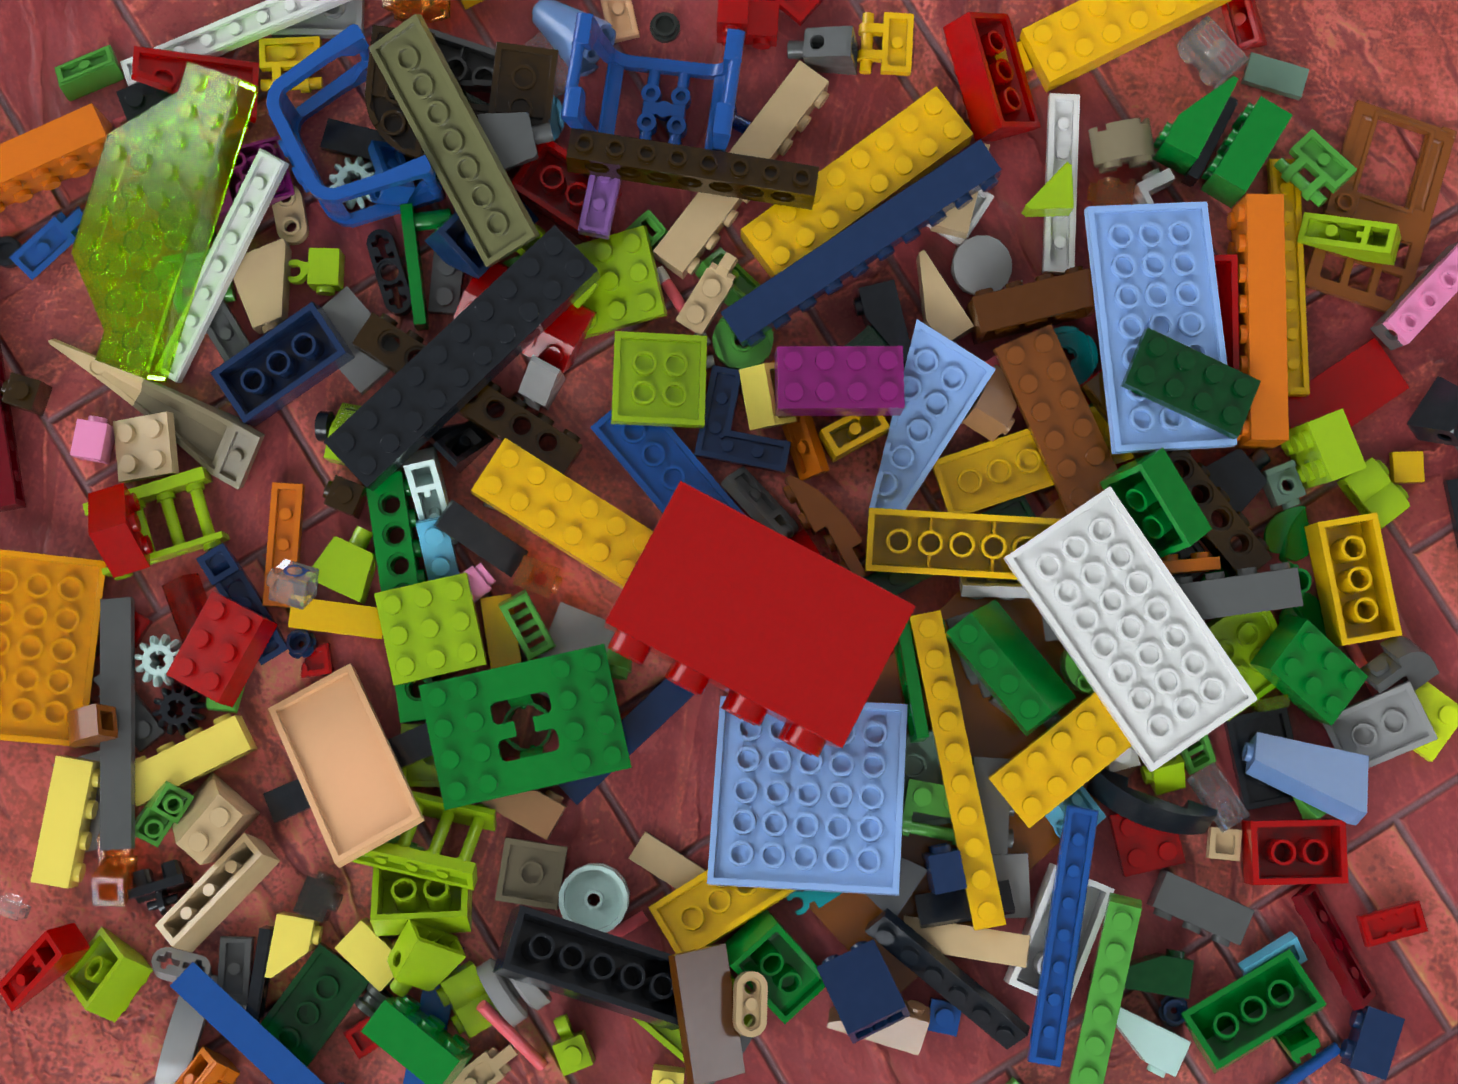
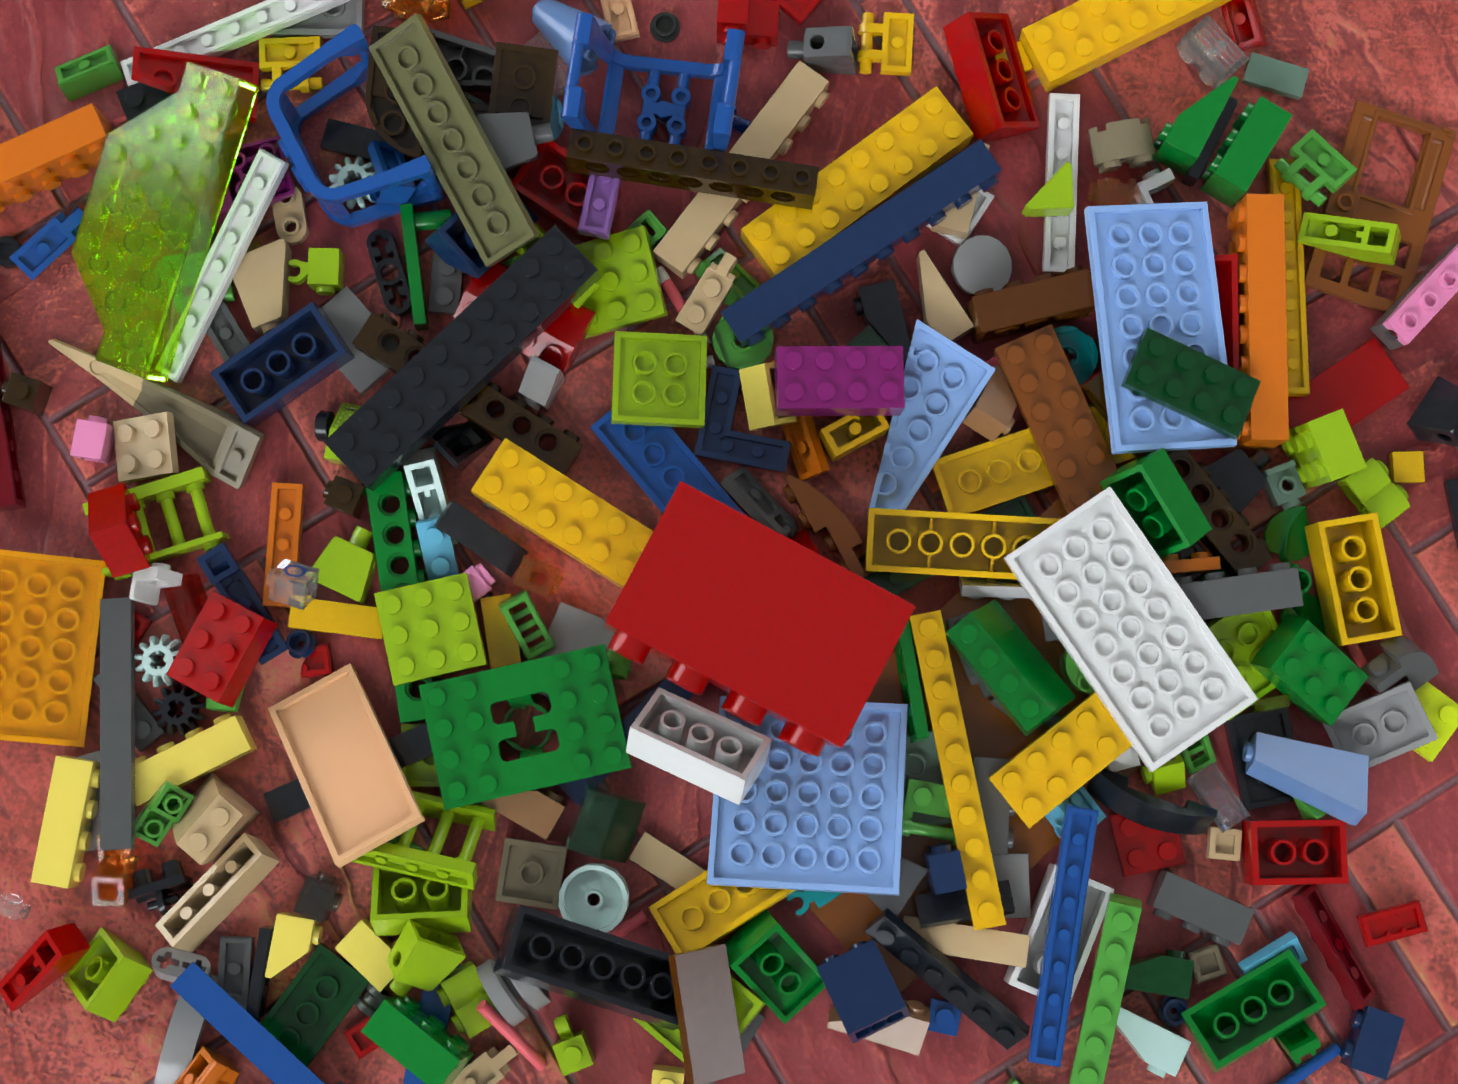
(92, 725): dark orange brick -> none
(149, 581): none -> white bracket
(605, 824): none -> clear green slope
(698, 745): none -> white brick
(750, 1003): tan plate -> none
(1207, 962): none -> dark tan tile

